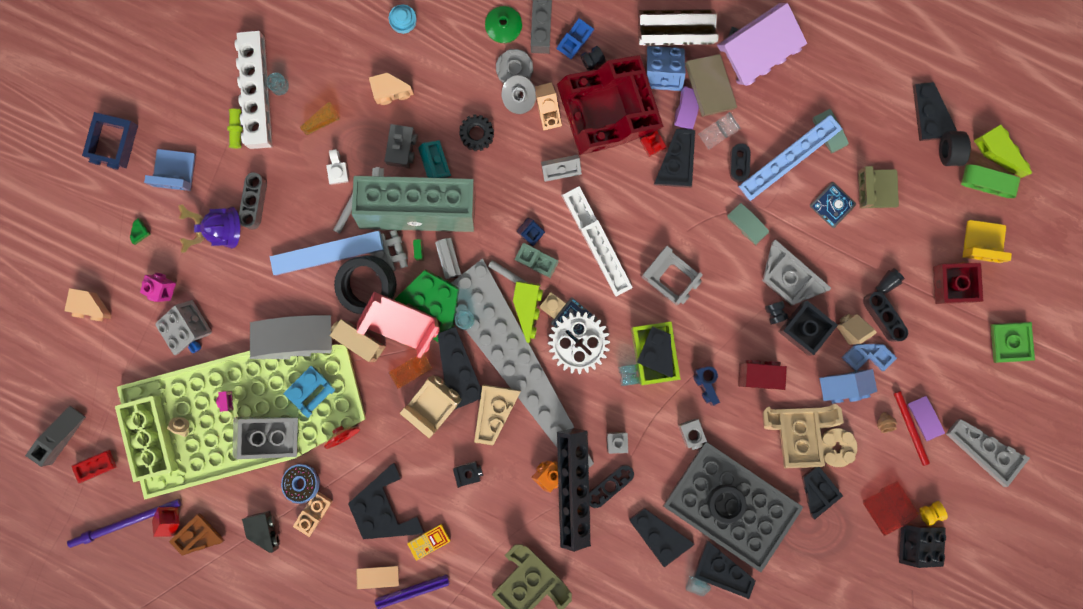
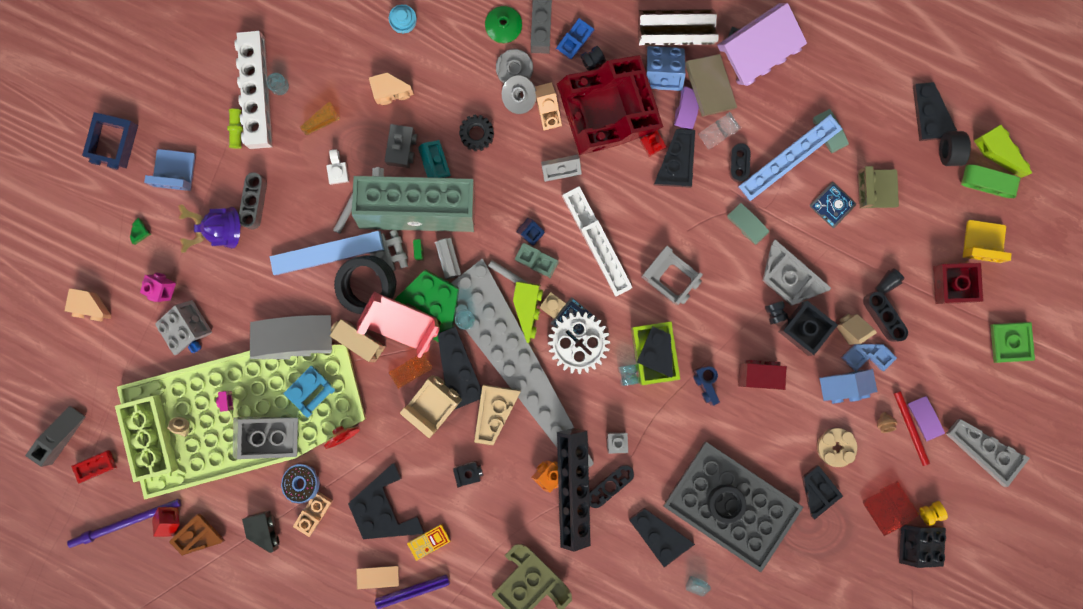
(690, 425): light grey brick -> none
(722, 572): black wing -> none
(801, 432): tan piece -> none

